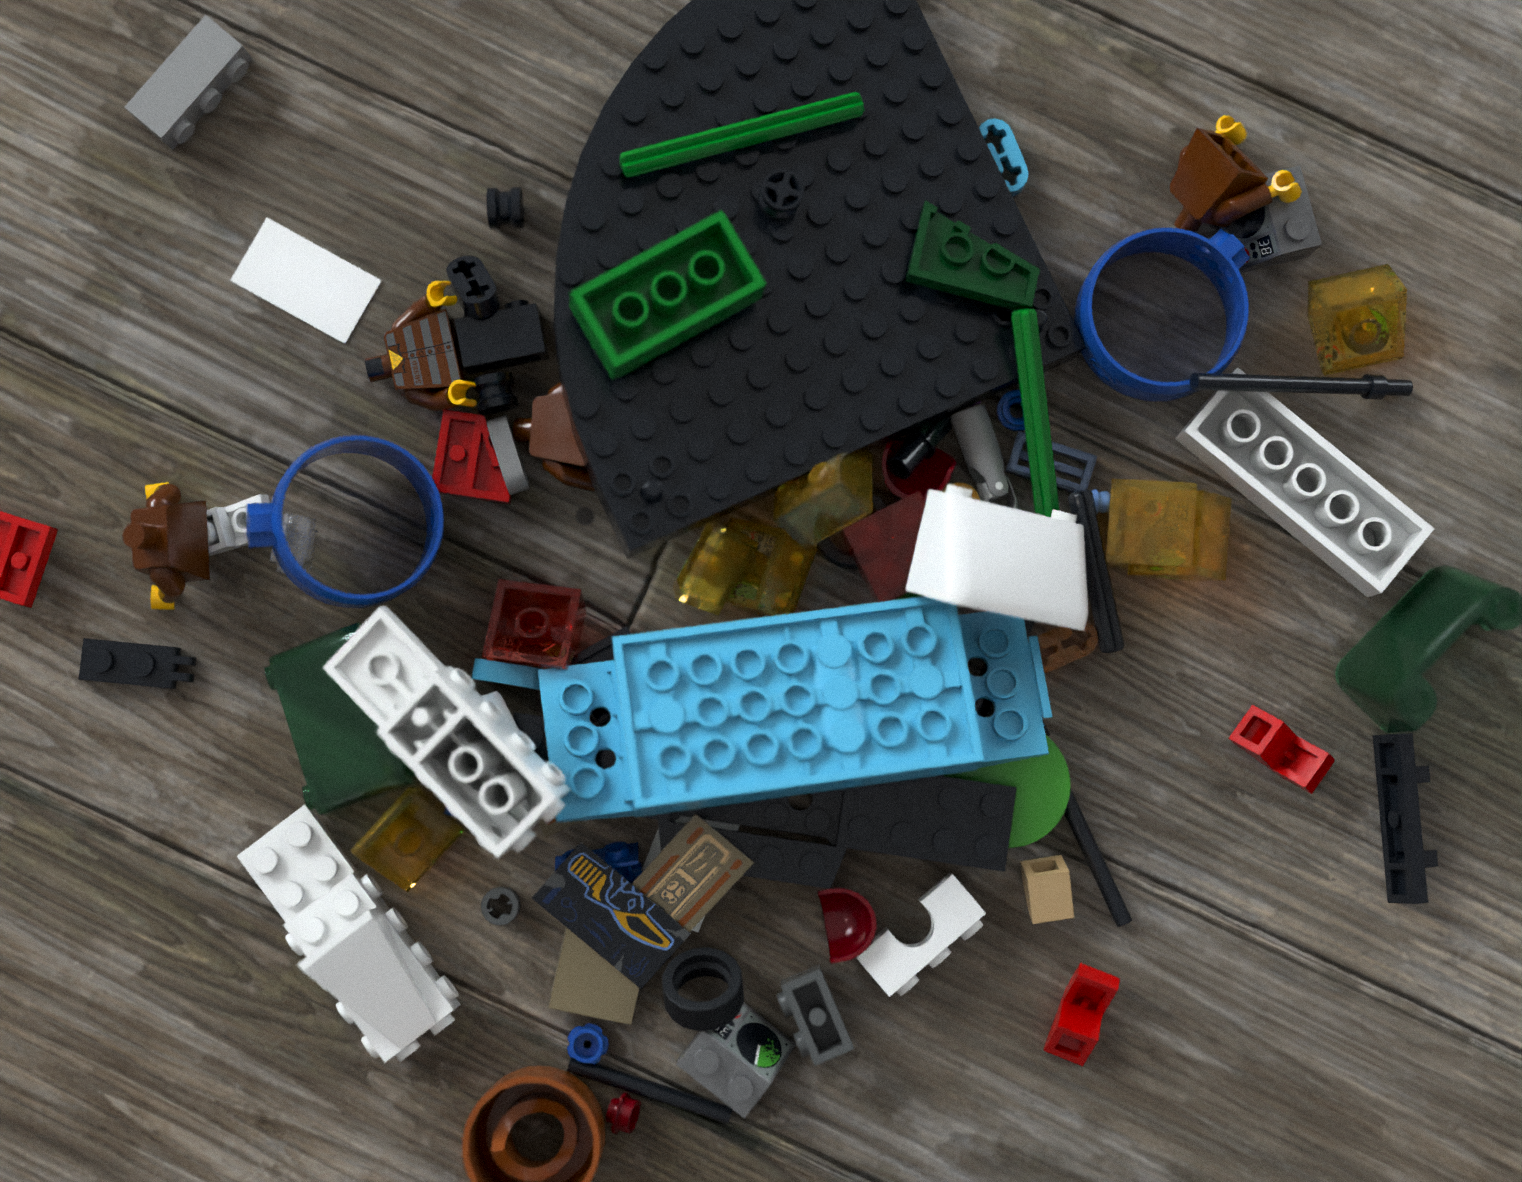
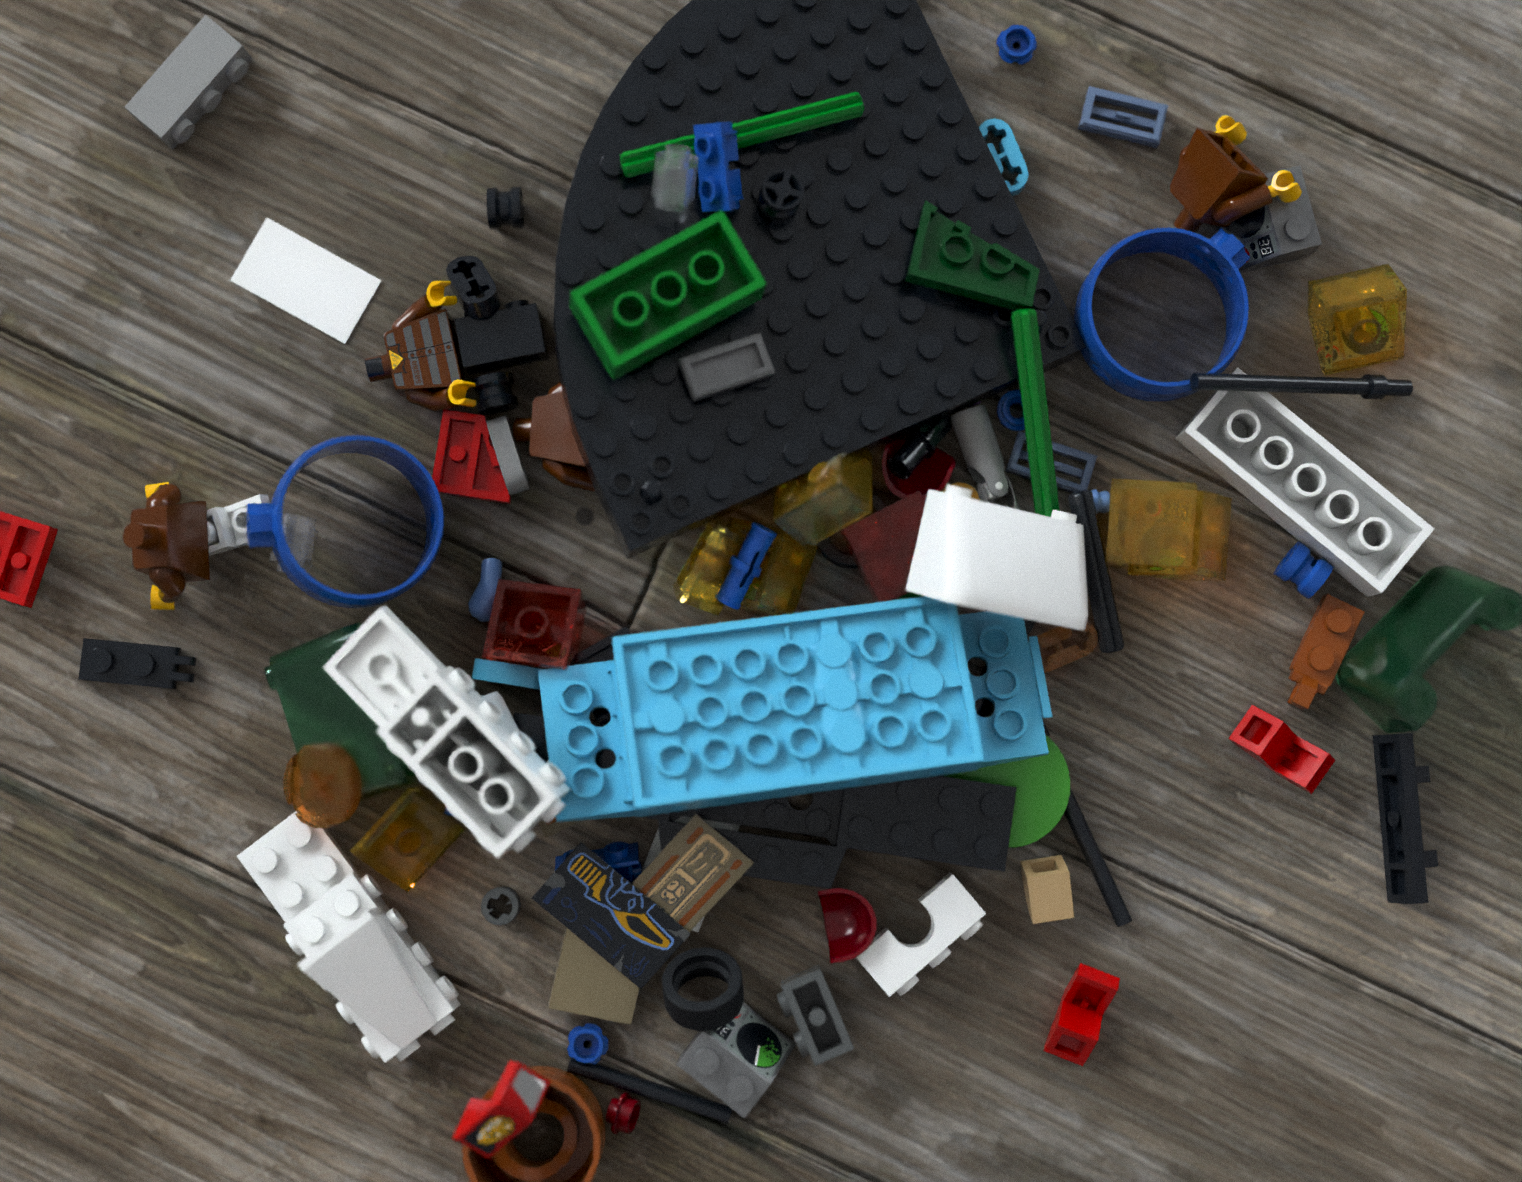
(322, 785): none -> clear orange tile
(483, 597): none -> medium blue arm
(493, 1123): none -> slope
(674, 178): none -> clear brick
(718, 185): none -> blue hinge
(726, 367): none -> flat silver tile
(745, 565): none -> blue pin
(1018, 34): none -> blue plate
(1118, 131): none -> sand blue tile
(1303, 570): none -> blue wheel
(1322, 649): none -> dark orange hinge

